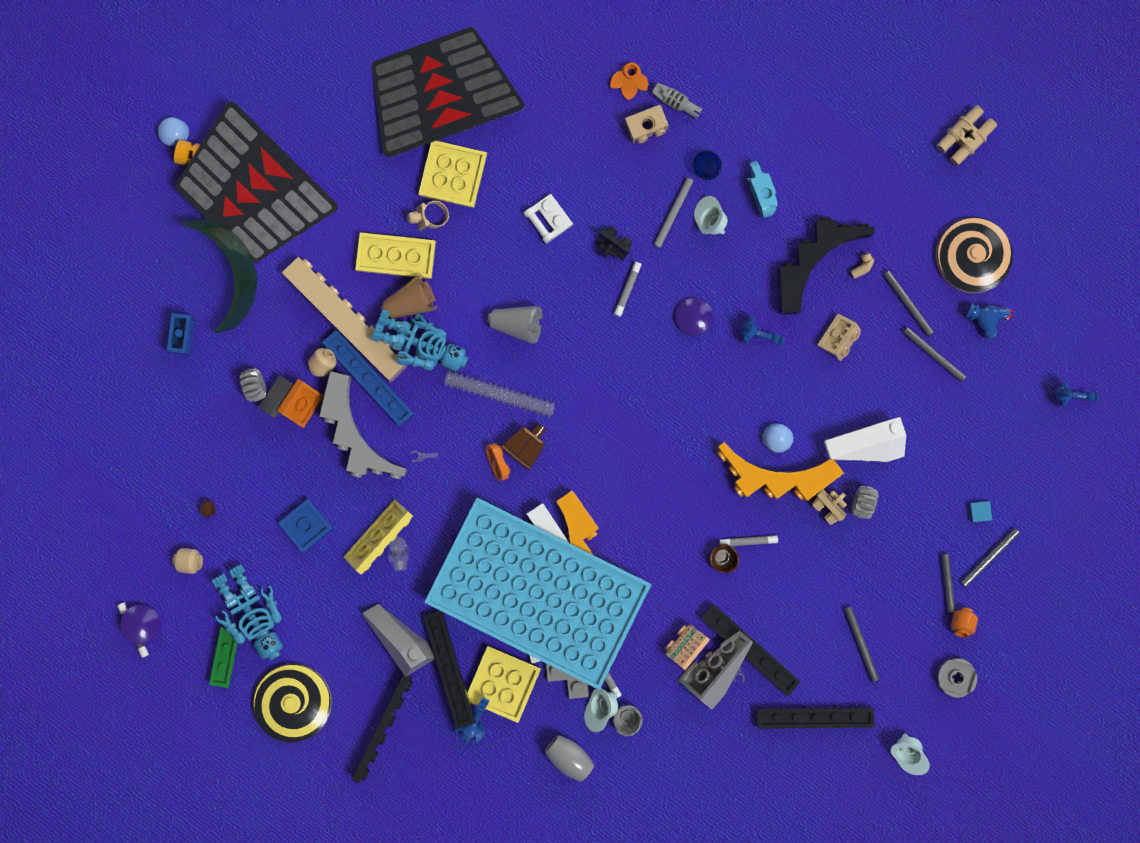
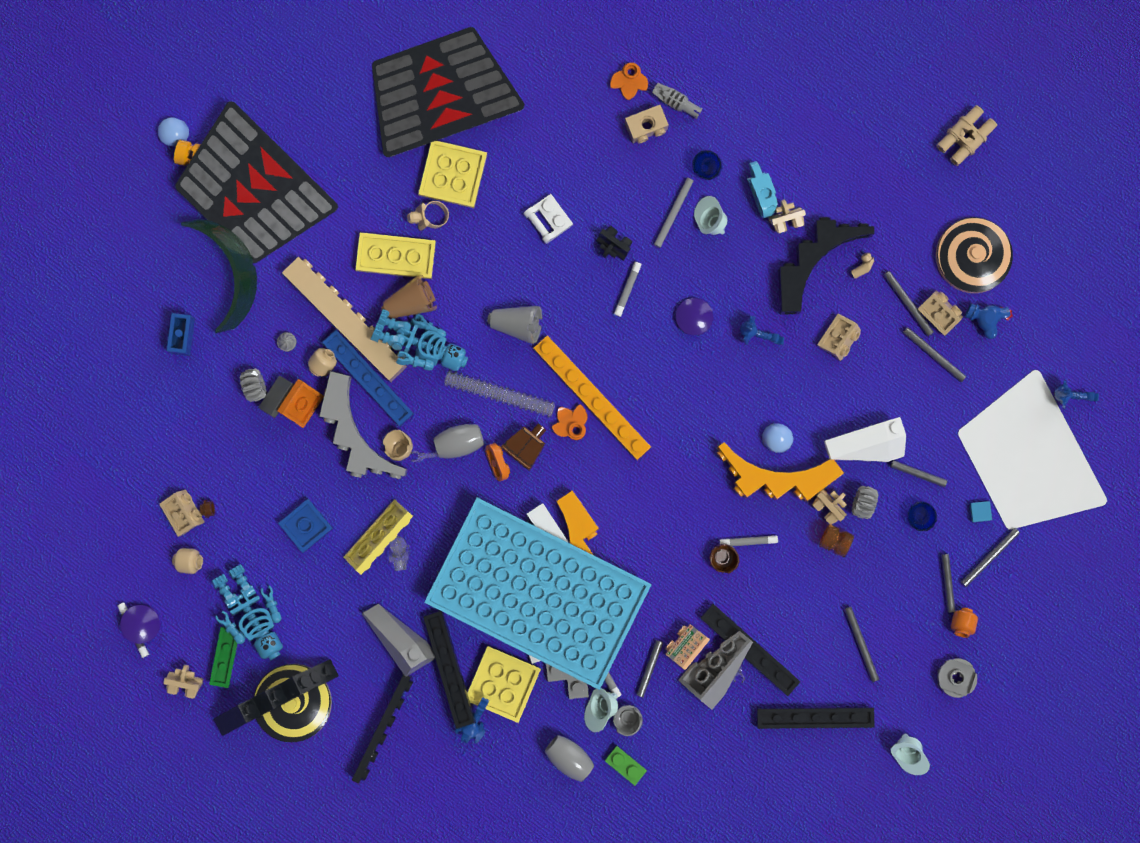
(181, 512): none -> tan bracket
(183, 679): none -> tan hips
(275, 697): none -> black arch
(286, 341): none -> light grey plate
(397, 445): none -> tan hair
(458, 441): none -> light grey piece
(569, 420): none -> orange plate
(592, 397): none -> light orange plate
(625, 765): none -> bright green plate
(649, 668): none -> flat silver bar
(795, 215): none -> tan hips
(836, 540): none -> clear orange wheel
(918, 473): none -> flat silver bar
(922, 516): none -> clear blue hair
(941, 312): none -> tan bracket
(1030, 457): none -> white sticker

